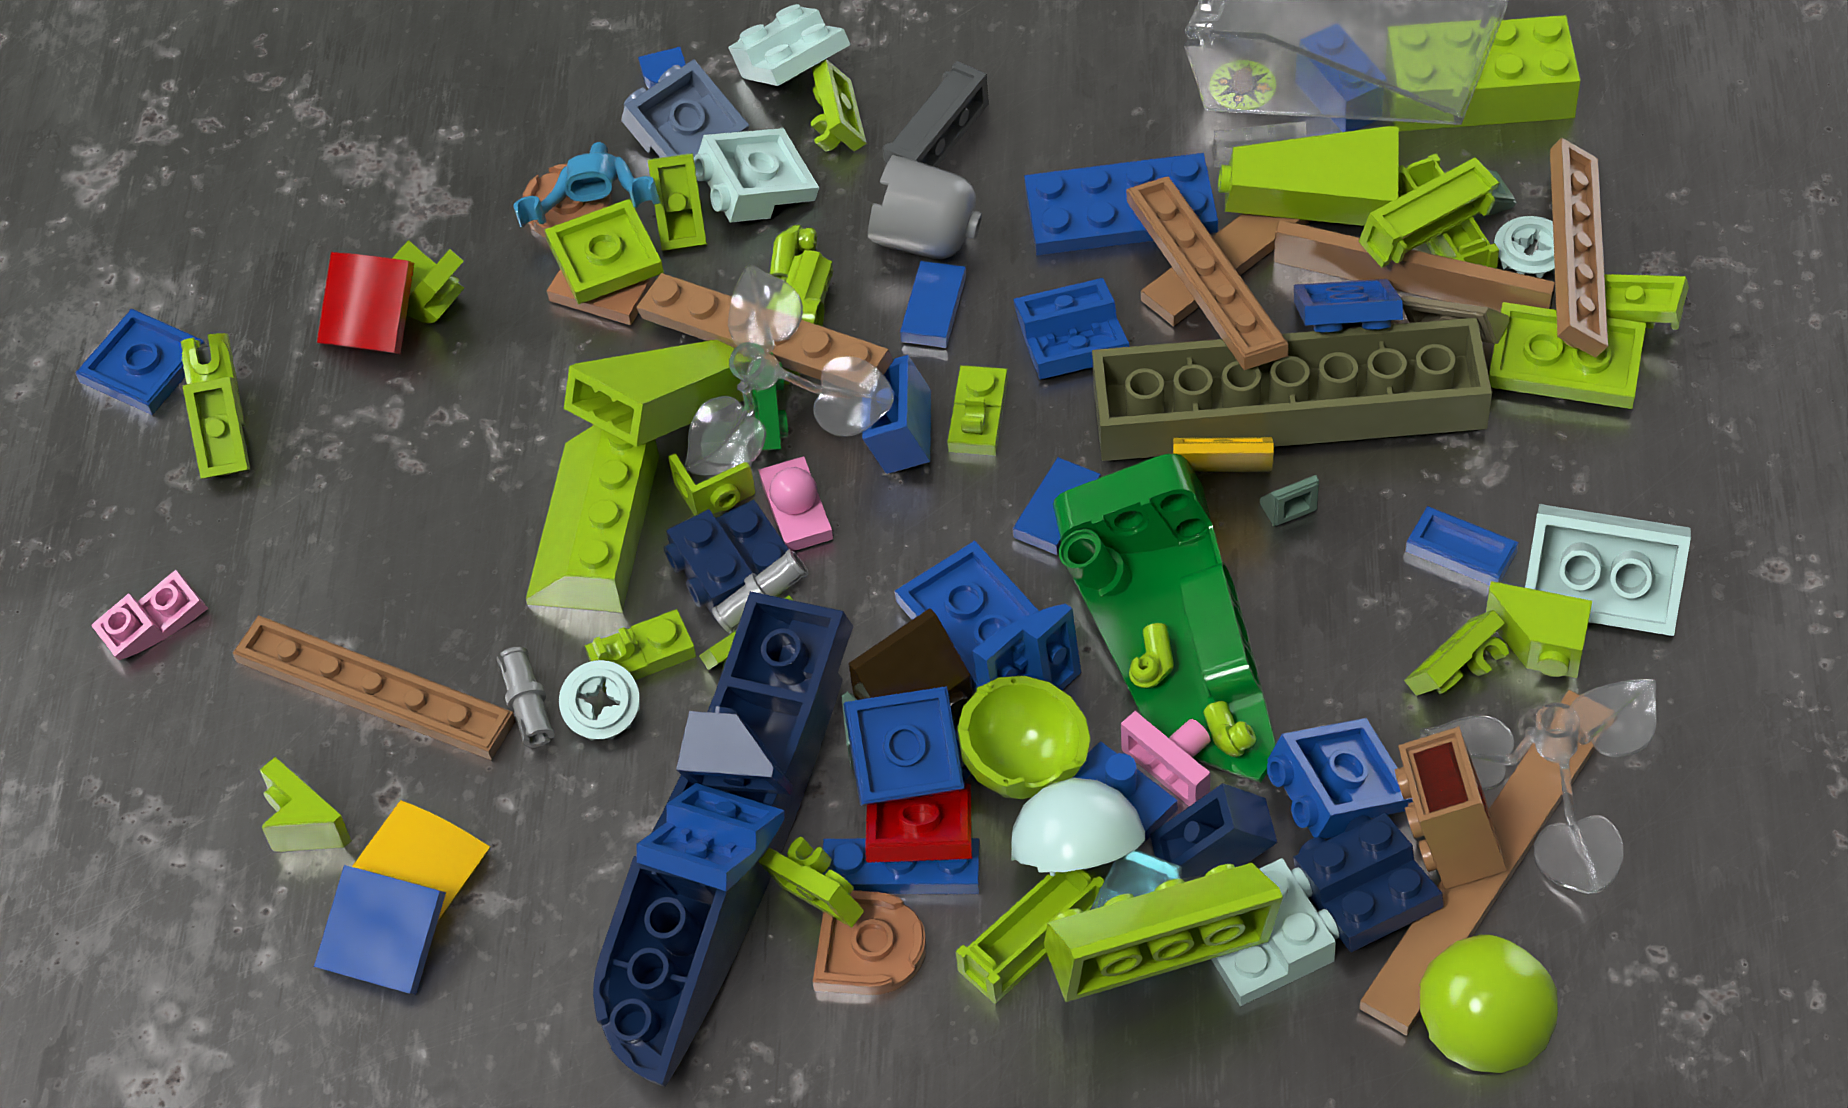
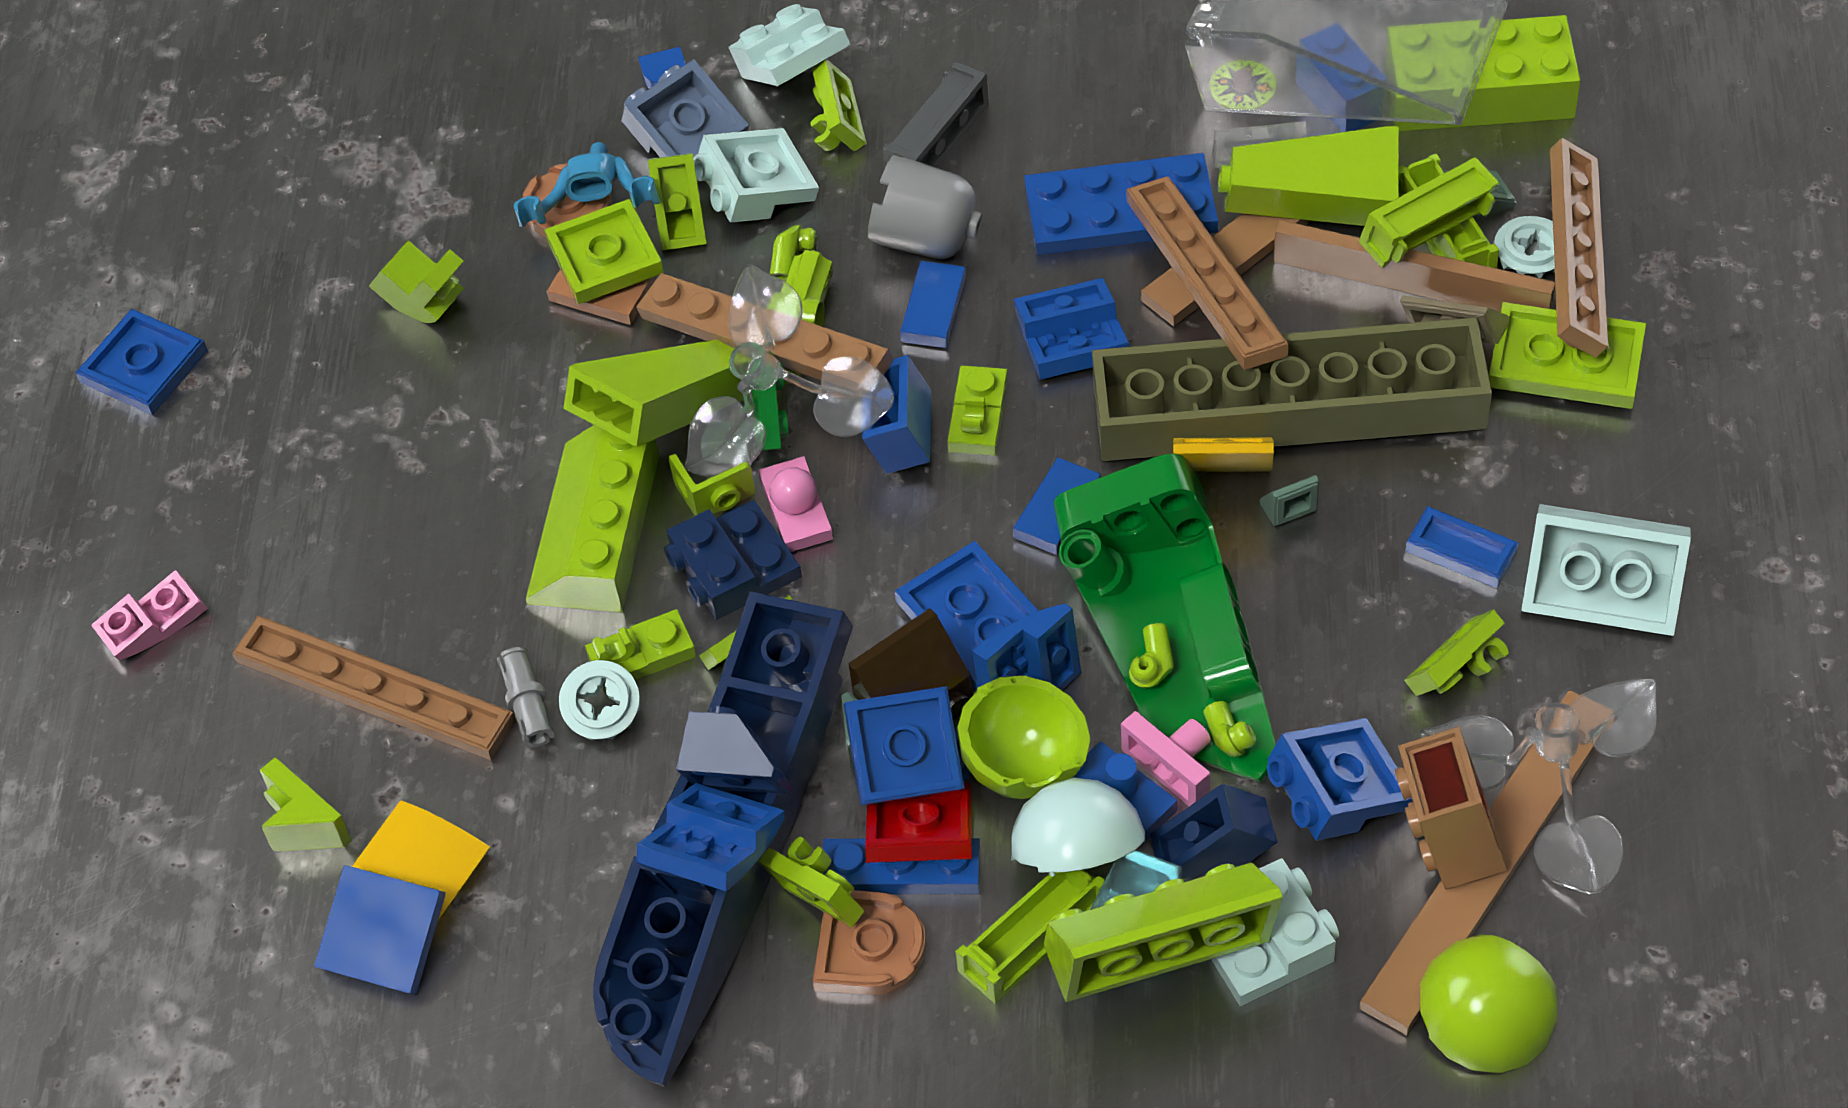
(214, 406): lime plate -> none
(365, 302): red slope -> none
(771, 581): light grey pin -> none
(1336, 303): blue plate -> none
(1368, 880): dark blue plate -> none
(1542, 627): lime slope -> none
(1646, 298): lime plate -> none

